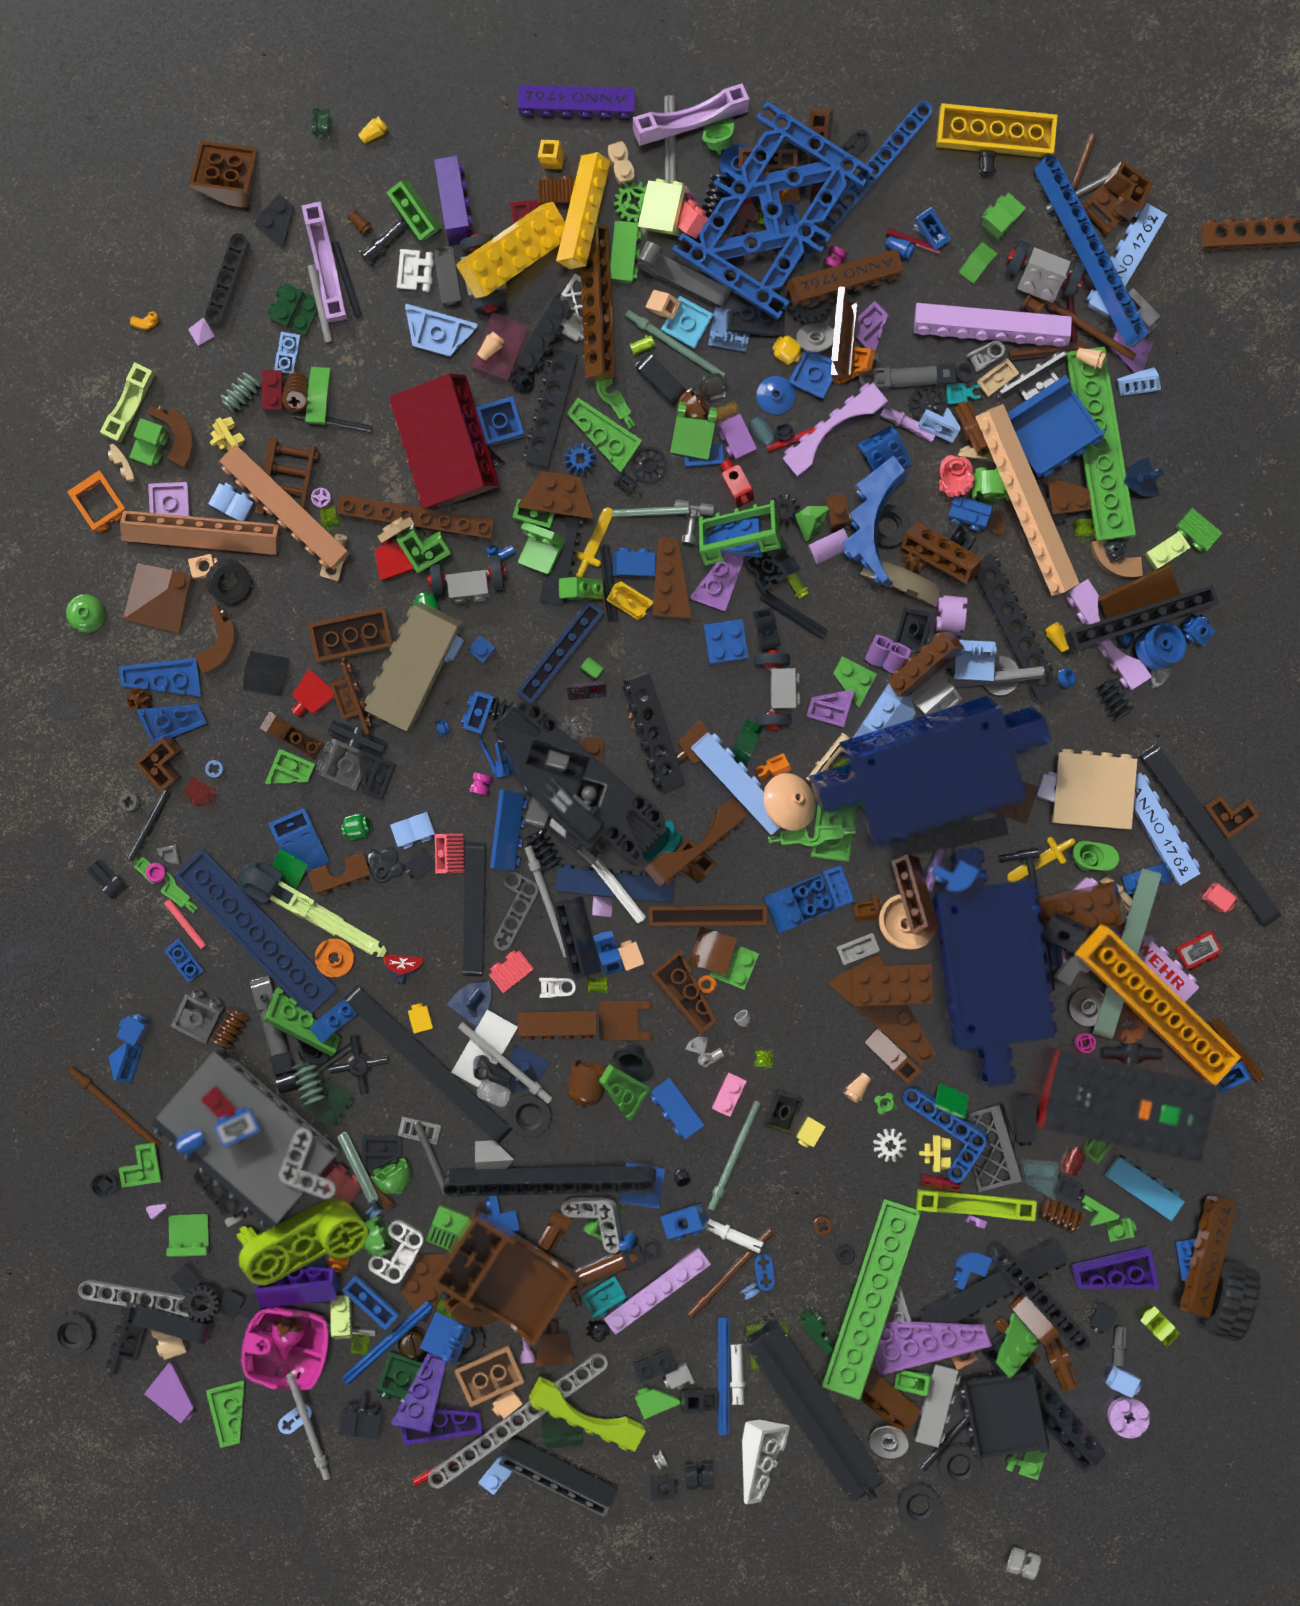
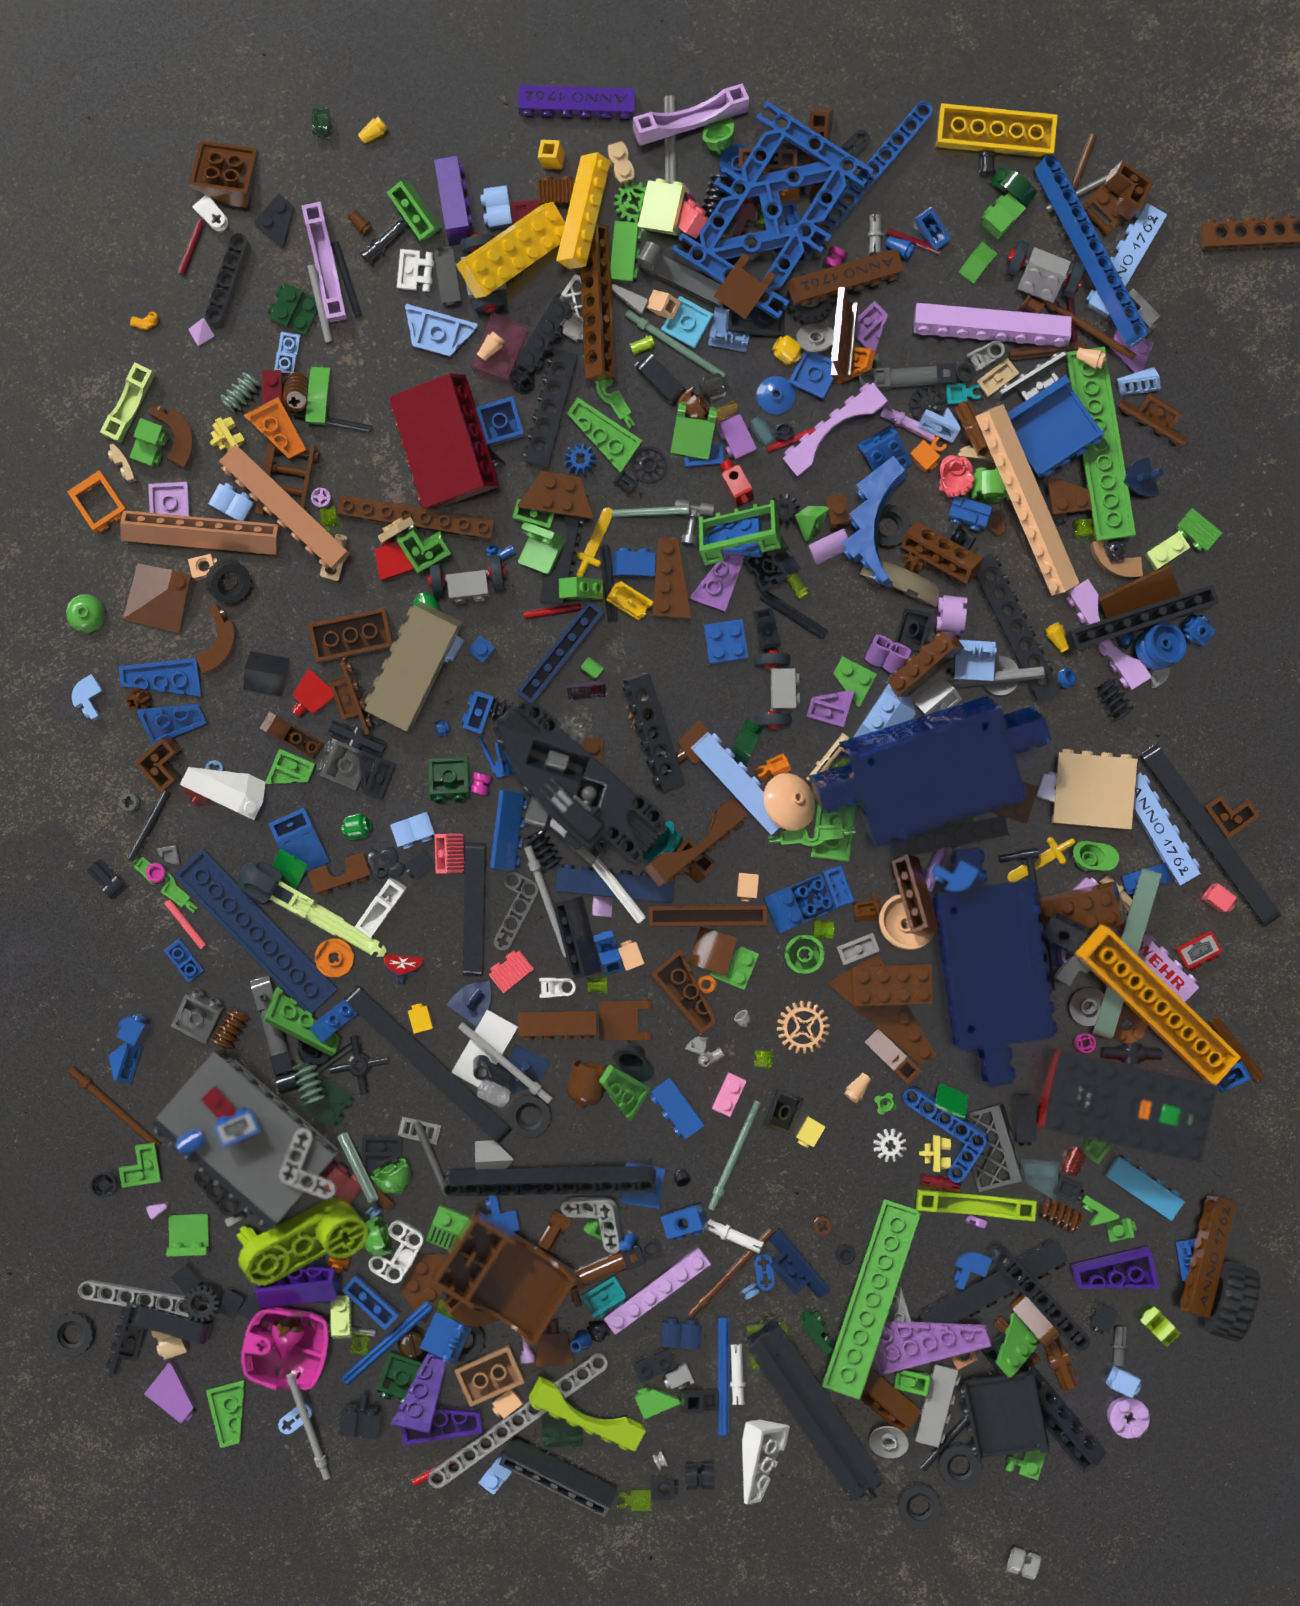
(83, 694): none -> light blue brick
(191, 246): none -> dark red bar
(209, 211): none -> white piece
(231, 789): none -> white wedge
(276, 425): none -> orange wing
(380, 907): none -> white slope
(448, 779): none -> dark green plate
(497, 207): none -> light blue brick
(552, 611): none -> red bar
(581, 1341): none -> blue cone
(633, 300): none -> light grey slope
(639, 1500): none -> clear neon green plate
(681, 1335): none -> dark blue brick
(742, 290): none -> reddish brown flag
(747, 886): none -> light nougat brick
(792, 954): none -> bright green brick
(794, 1268): none -> dark blue bracket
(816, 1016): none -> light nougat gear
(823, 929): none -> clear neon green wheel
(875, 234): none -> light grey pin
(926, 455): none -> orange brick
(1015, 184): none -> dark green brick
(1158, 415): none -> reddish brown bracket

